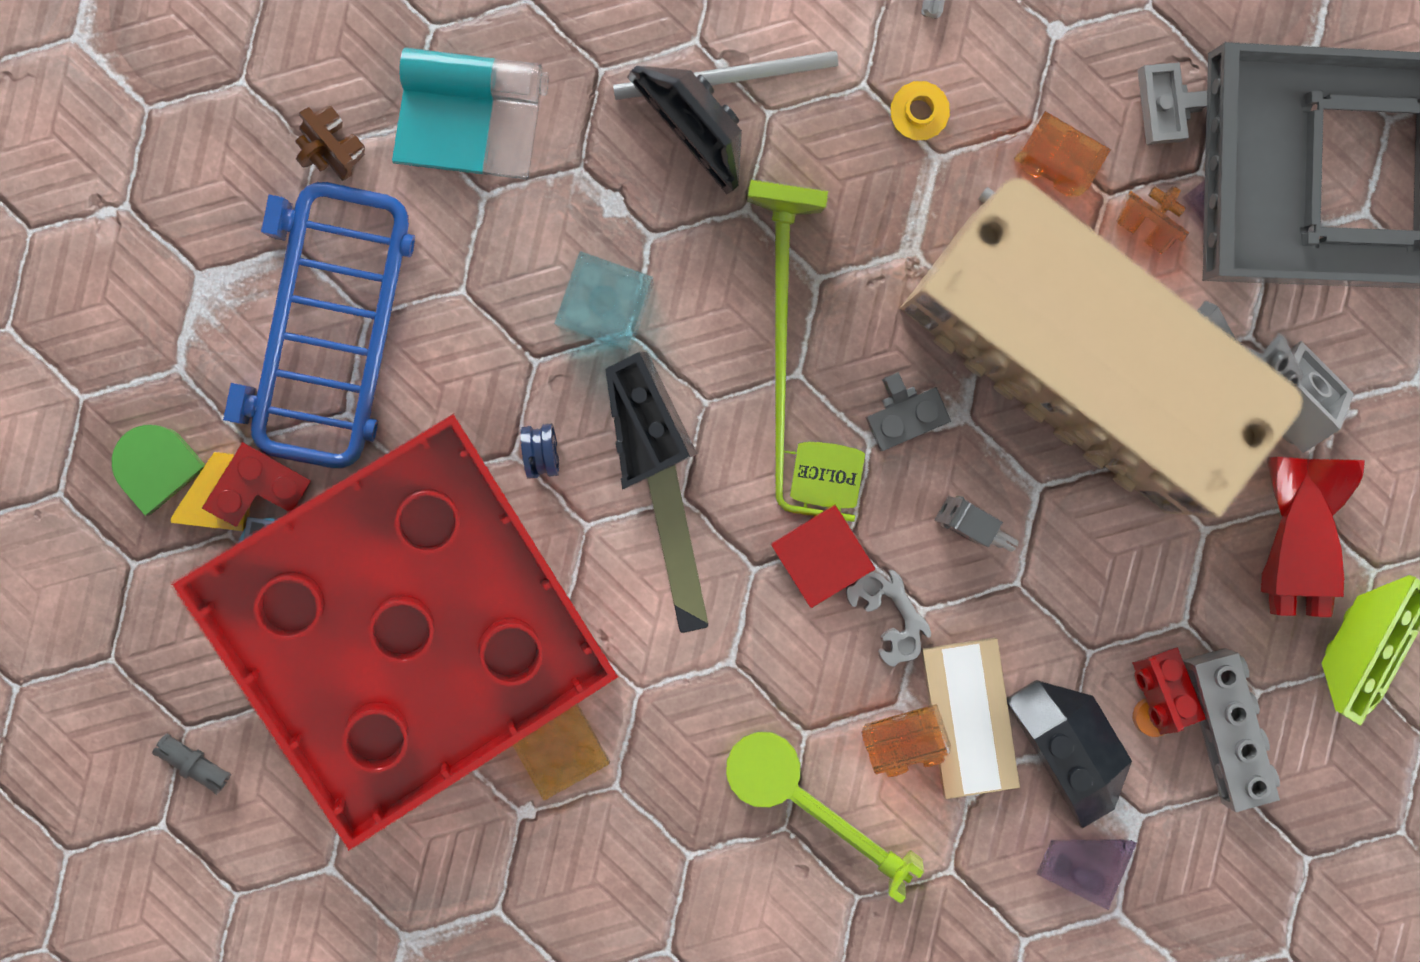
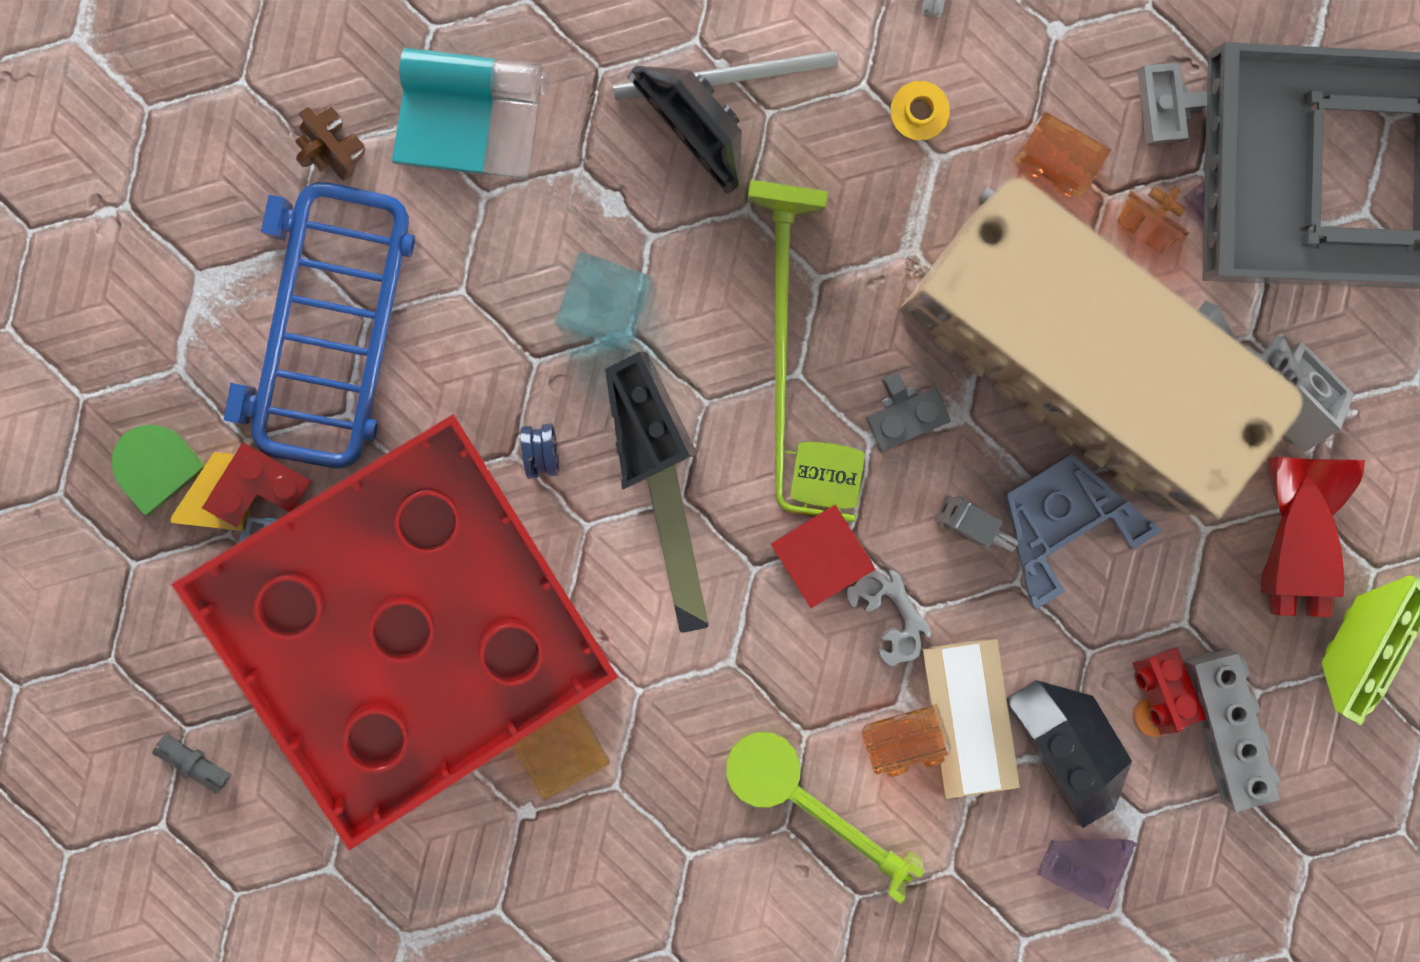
(1059, 508): none -> sand blue wing

